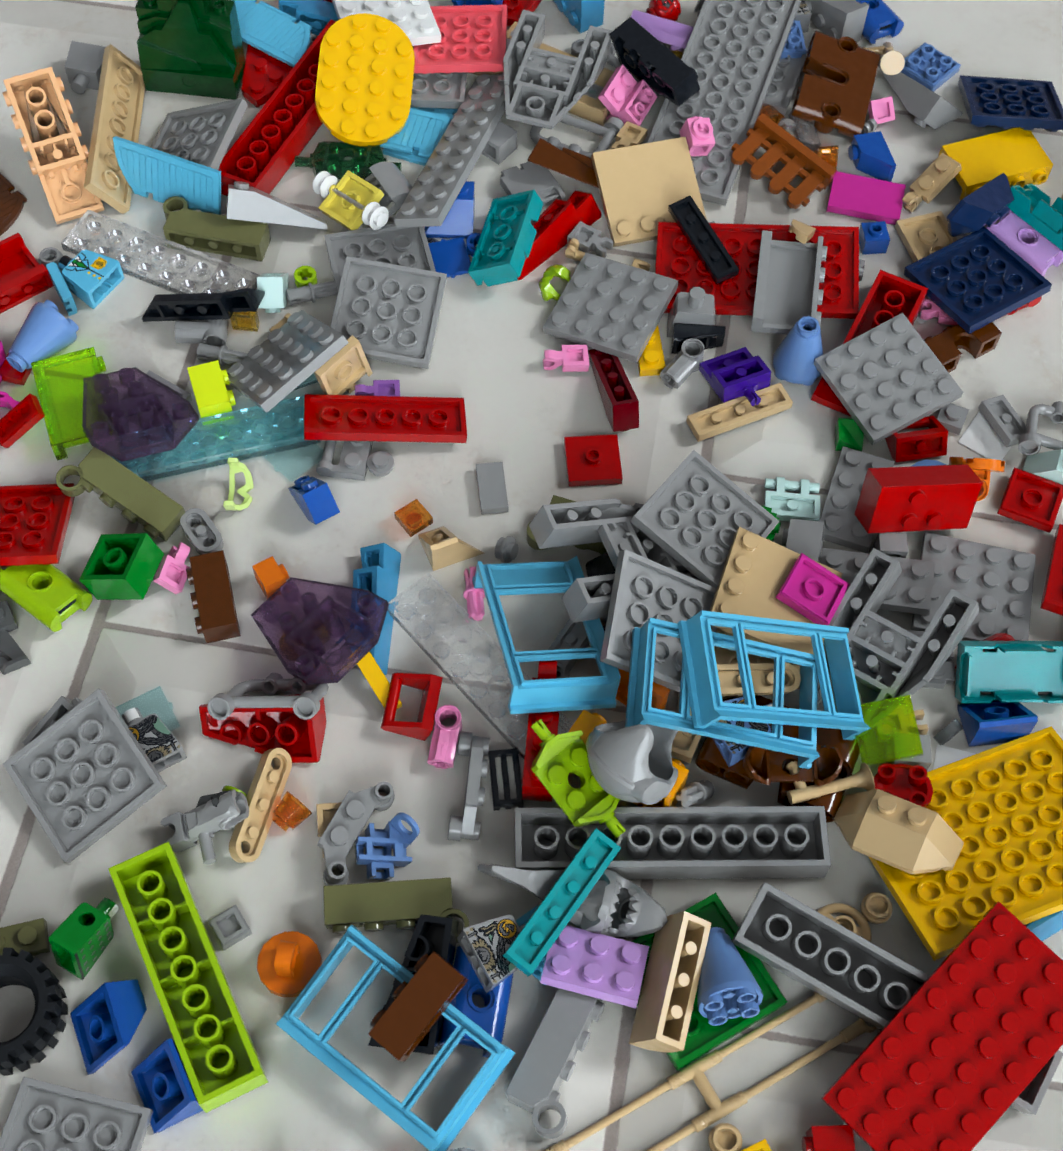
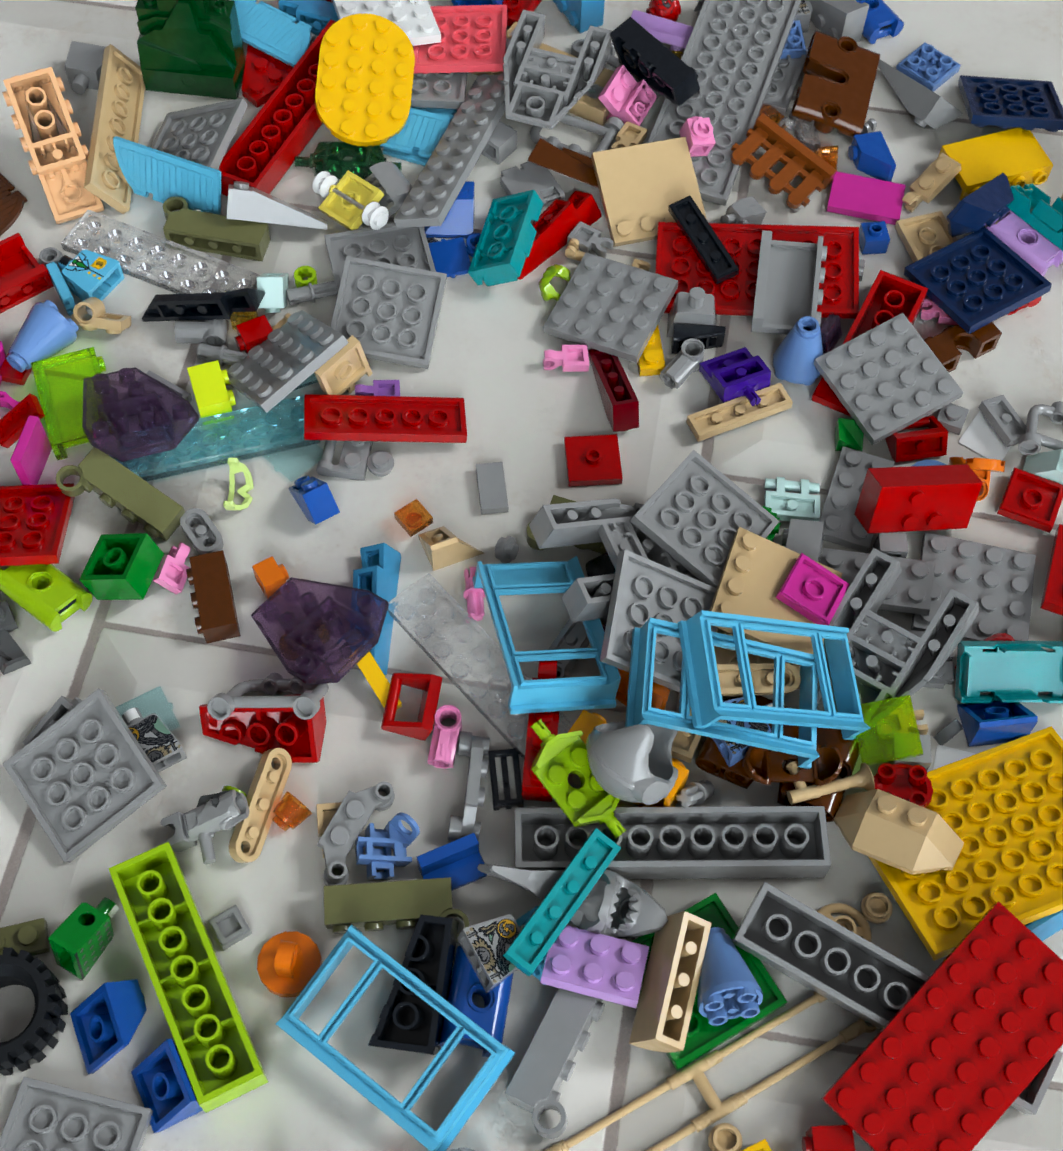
(31, 452): none -> dark pink tile
(100, 319): none -> tan plate
(252, 333): none -> red brick
(417, 1006): reddish brown brick -> none
(453, 860): none -> blue panel
(744, 212): none -> light grey piece
(803, 231): tan tile -> none
(831, 332): none -> clear purple tile
(882, 110): bright pink plate -> none
(892, 61): tan piece -> none

